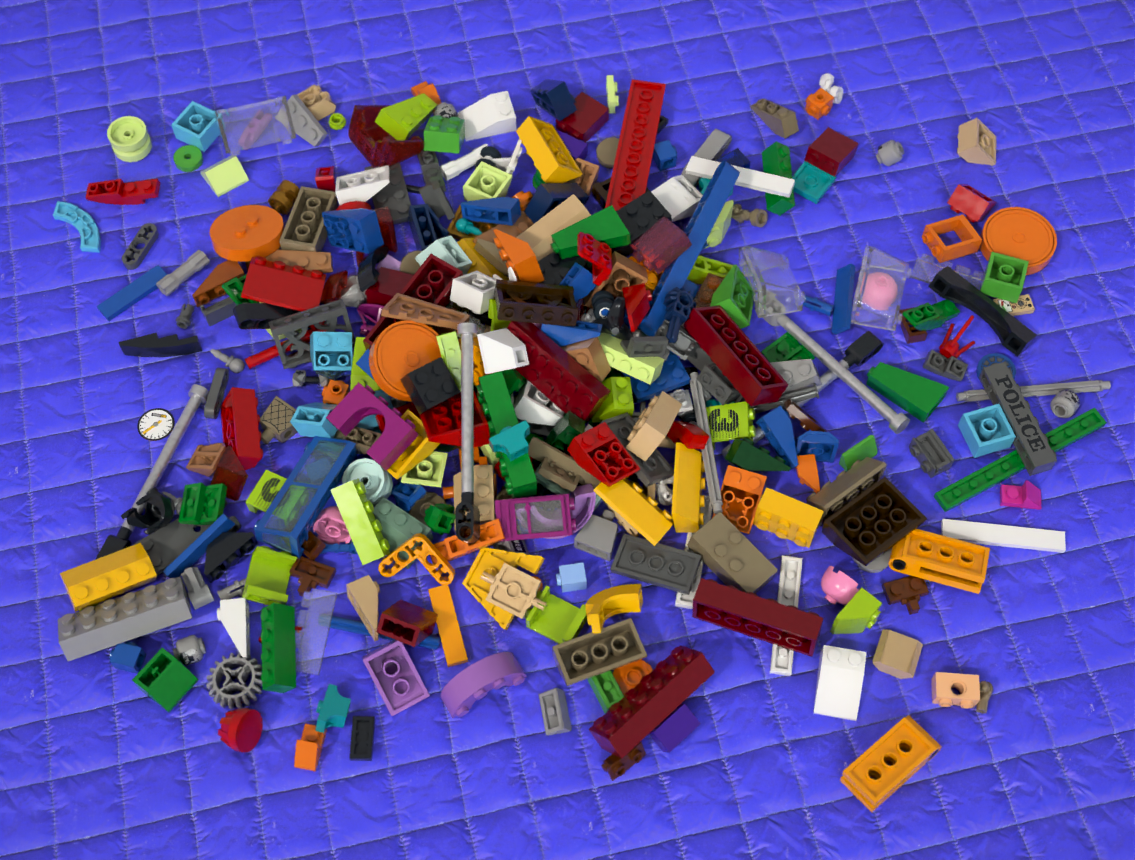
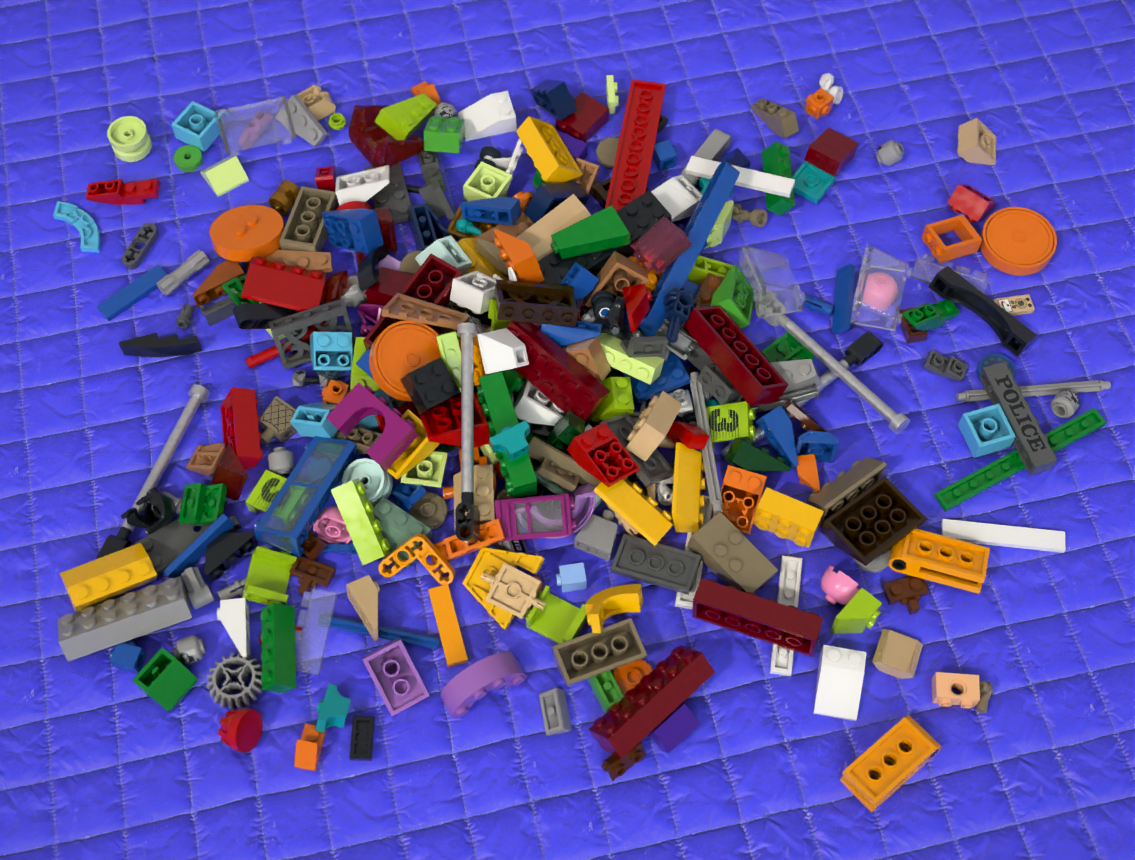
(155, 424): white sticker -> none
(216, 393): dark grey beam -> none
(235, 364): light grey bar -> none
(281, 461): none -> light grey head
(407, 623): dark red brick -> none
(440, 518): green piece -> none
(454, 168): white axle -> none
(598, 254): red bracket -> none
(860, 451): bright green slope -> none
(907, 390): green slope -> none
(931, 453): dark grey hinge -> none
(951, 347): red plant -> none
(1004, 277): bright green brick -> none
(1021, 496): dark pink slope -> none

